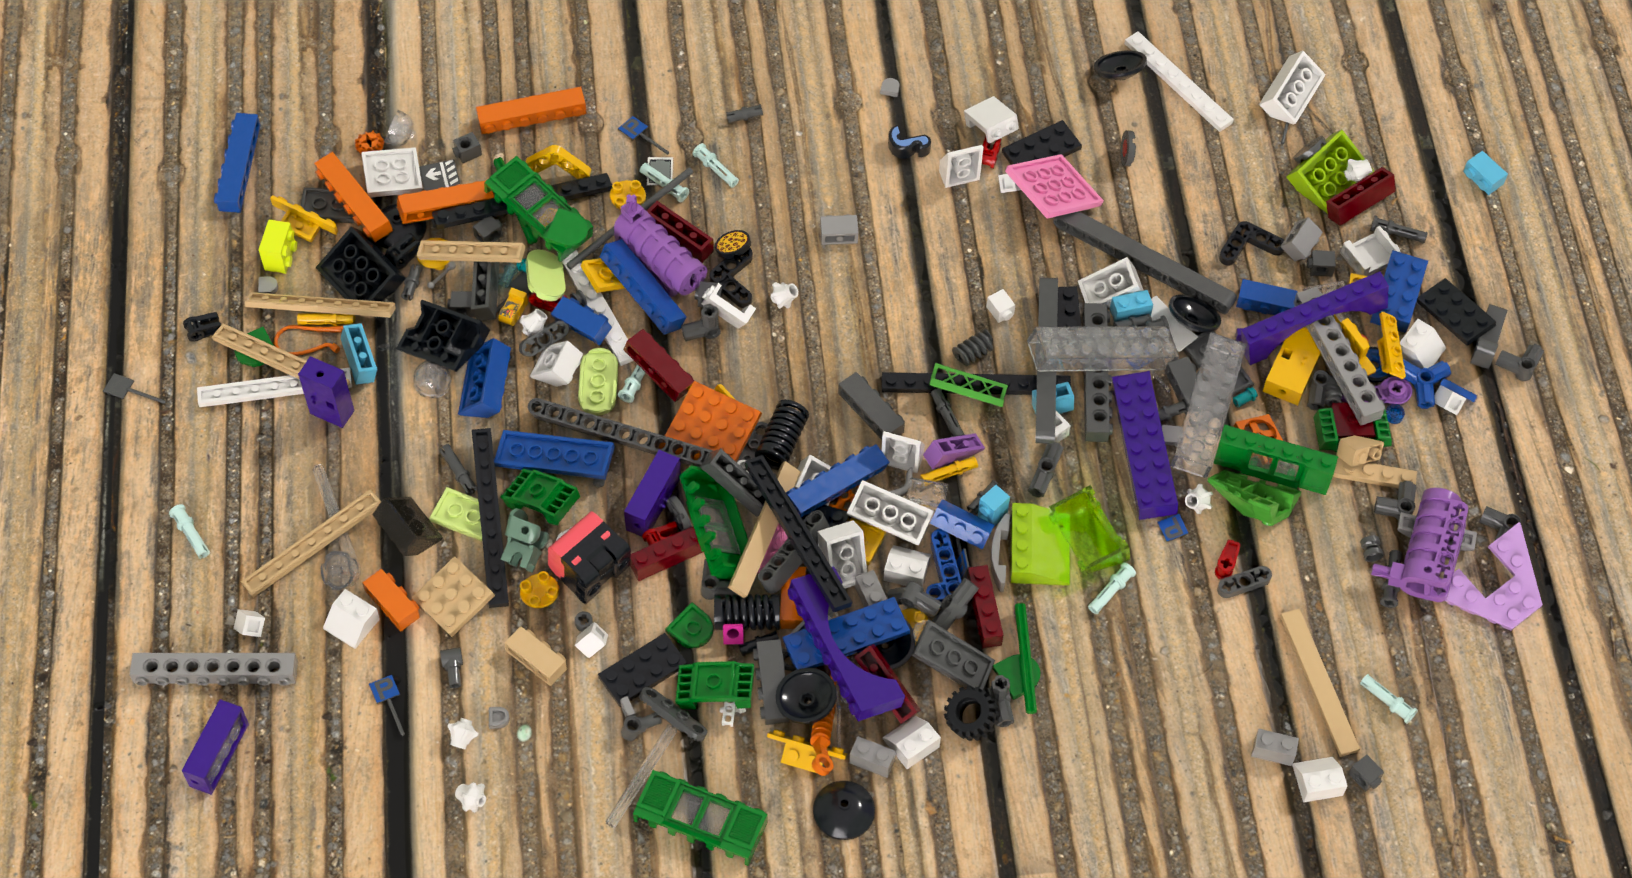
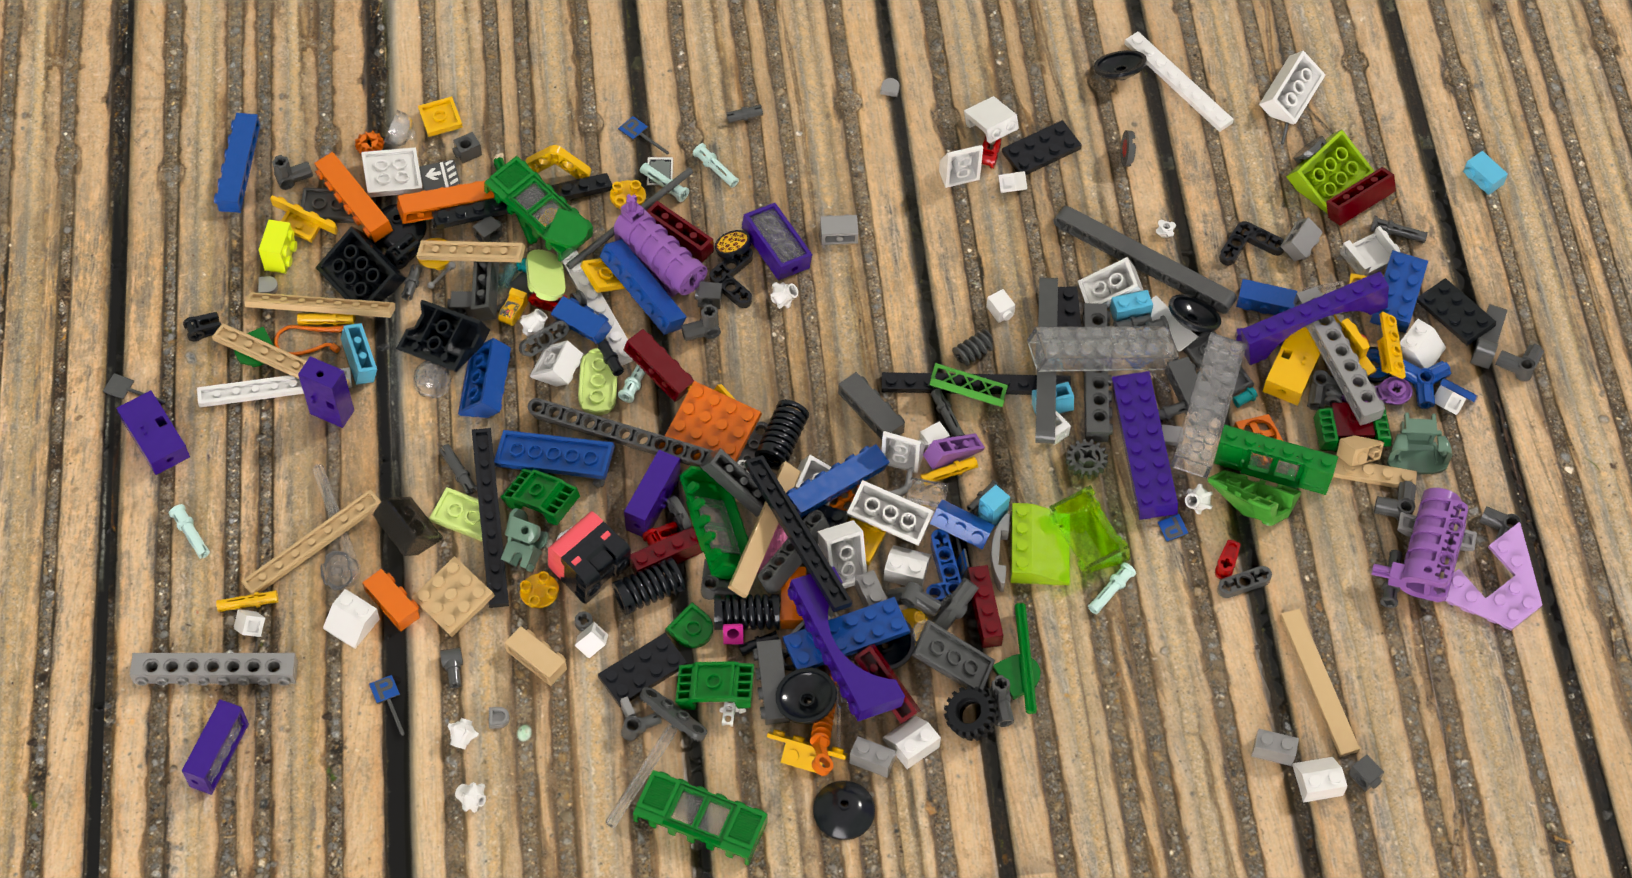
(153, 432): none -> dark purple brick
(256, 599): none -> yellow pin
(286, 175): none -> dark grey piece
(440, 116): none -> yellow plate
(531, 110): orange brick -> none
(610, 358): none -> black pin
(673, 583): none -> black piece
(726, 310): white panel -> none
(777, 241): none -> brick
(908, 146): black animal -> none
(932, 433): none -> white brick
(1043, 477): dark grey piece -> none
(1054, 186): bright pink plate -> none
(1087, 459): none -> dark grey gear
(1165, 233): none -> white plate
(1321, 263): dark grey brick -> none
(1357, 170): white rock -> none
(1371, 548): dark grey wheel -> none
(1395, 413): clear blue tile -> none
(1395, 703): light aqua pin -> none
(1415, 447): none -> sand green piece

